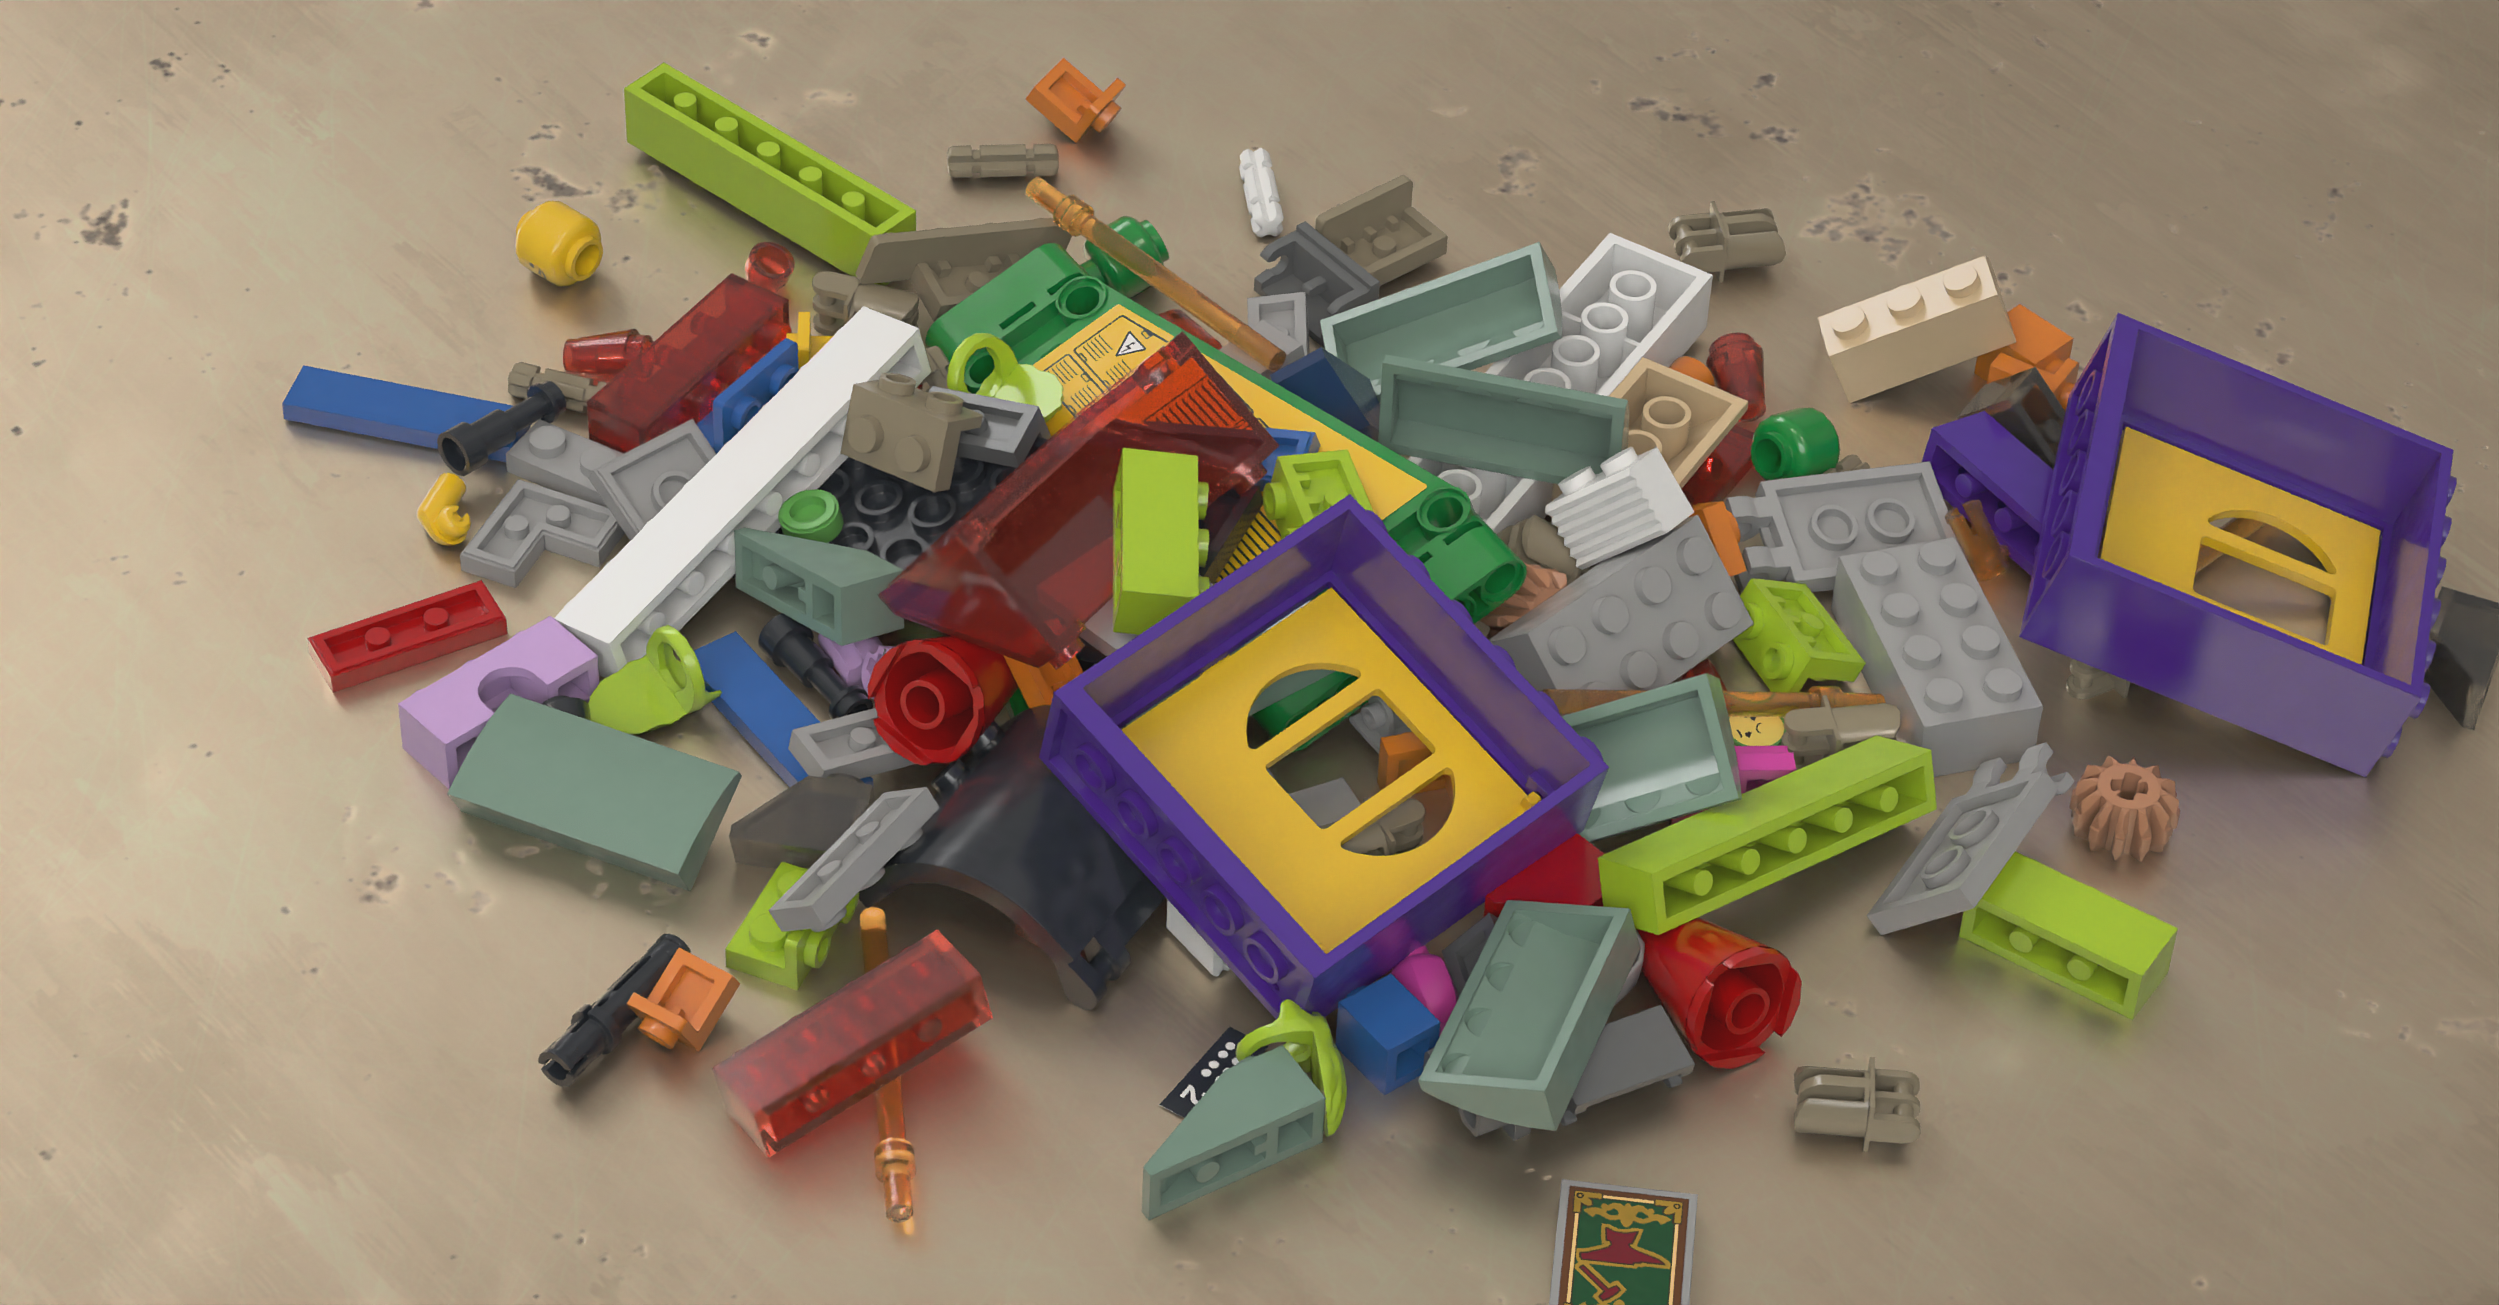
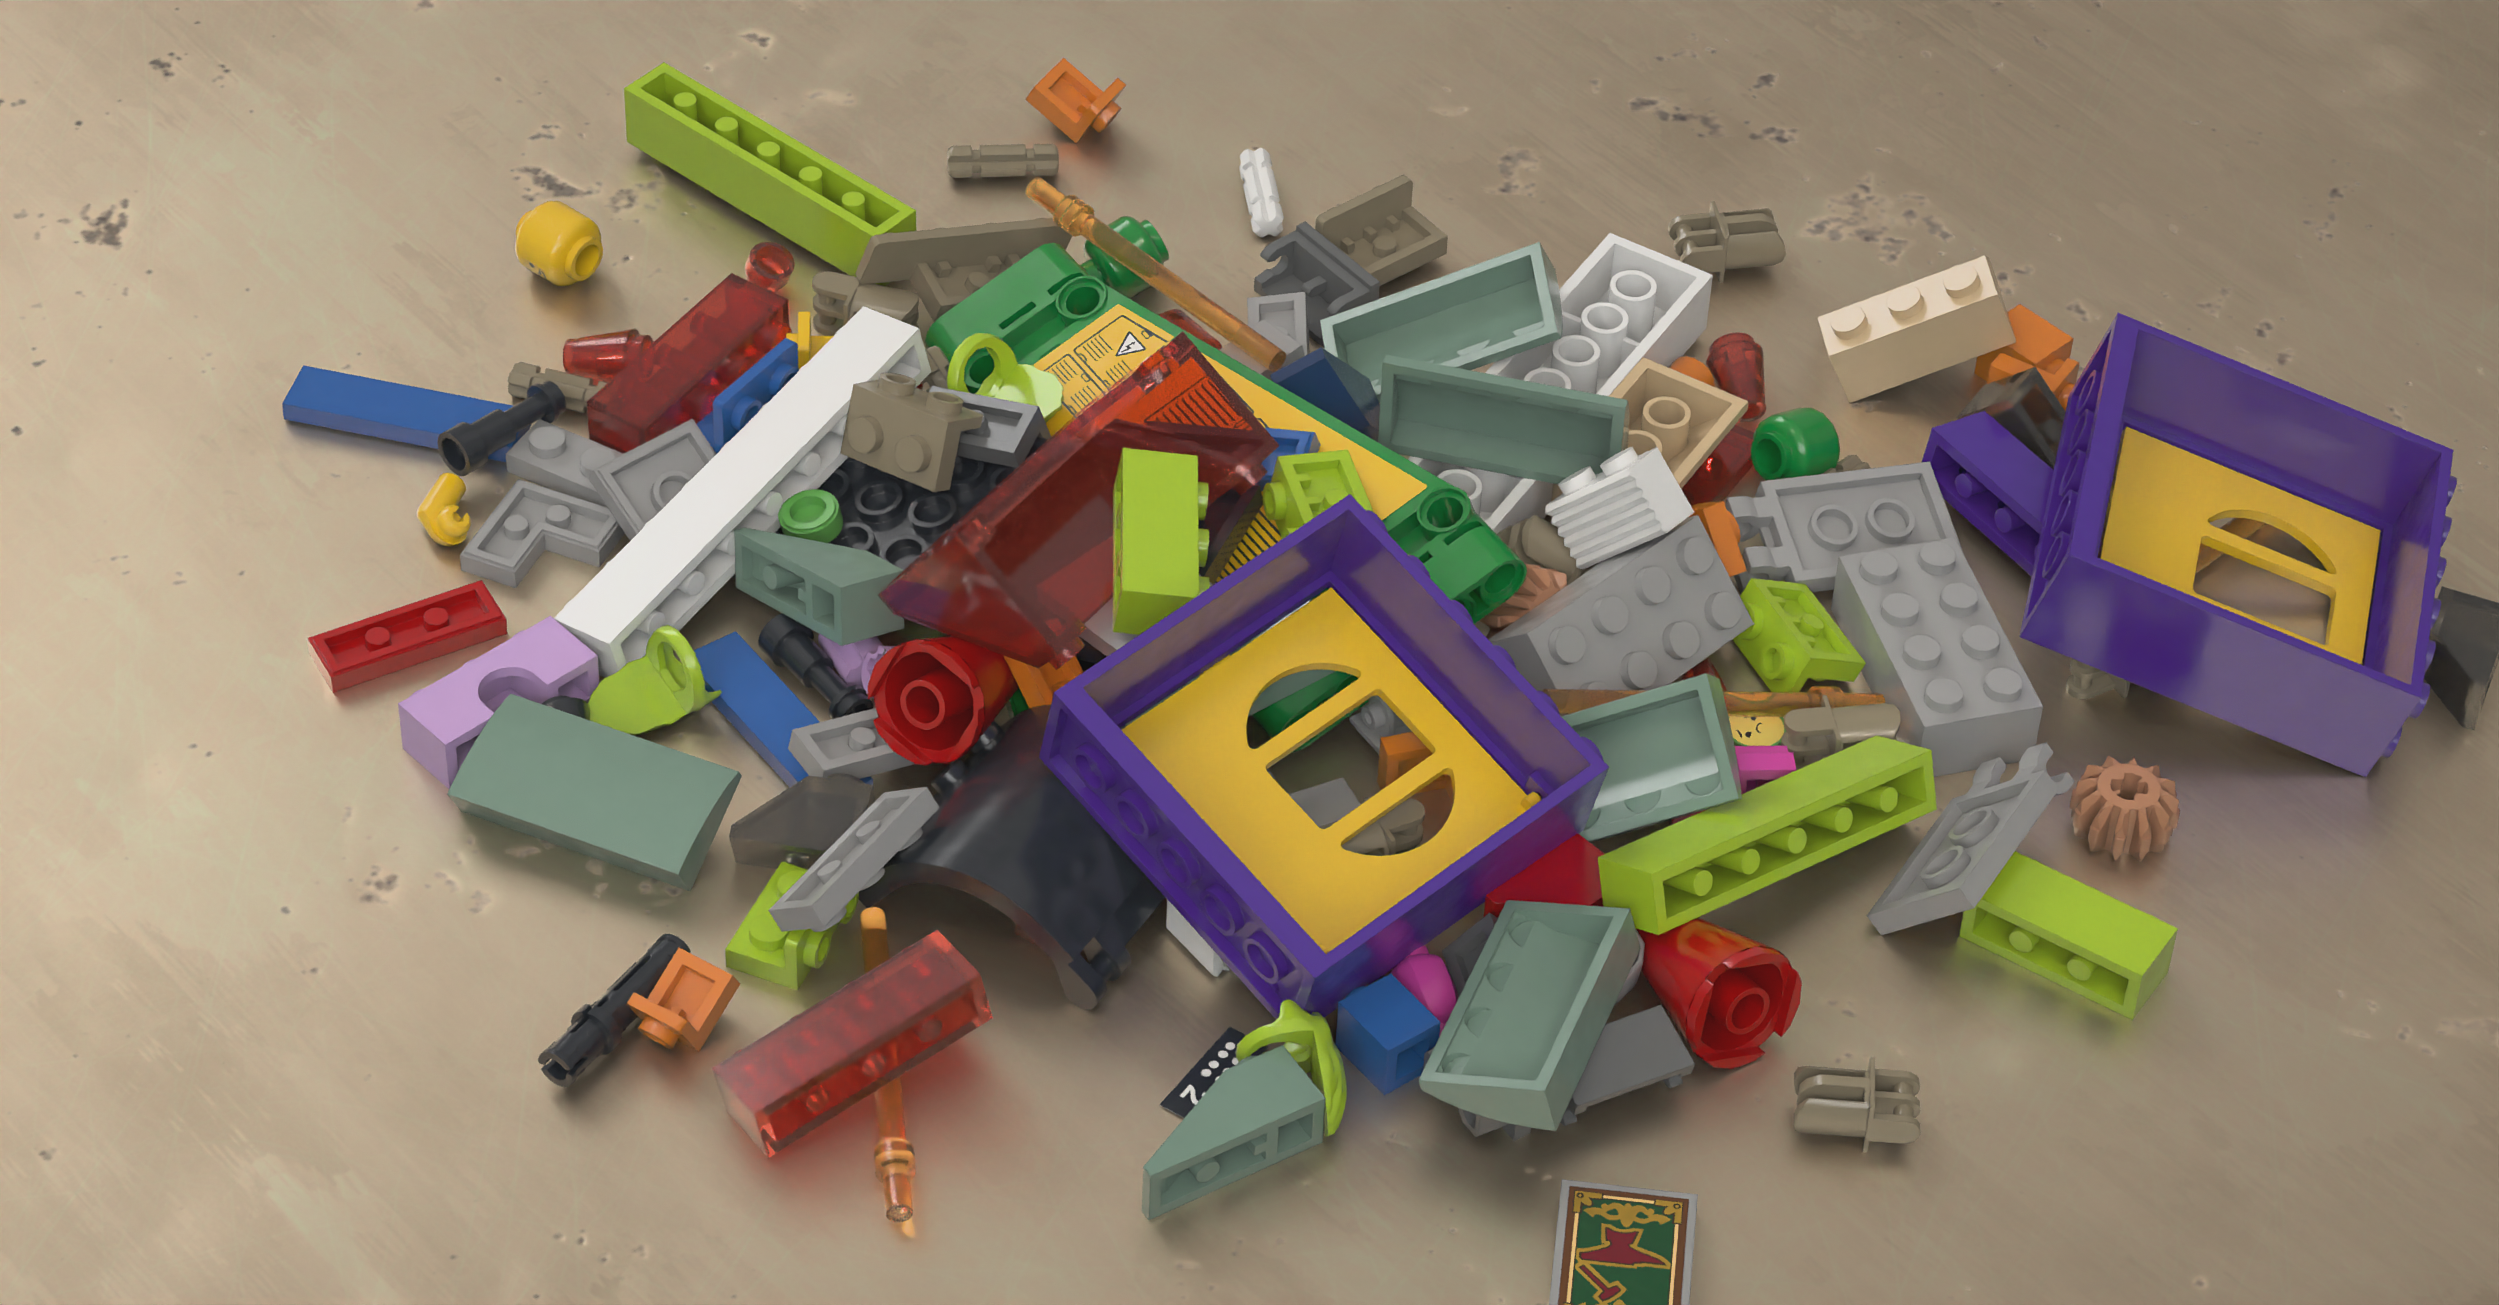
(1979, 541): clear orange pin -> none

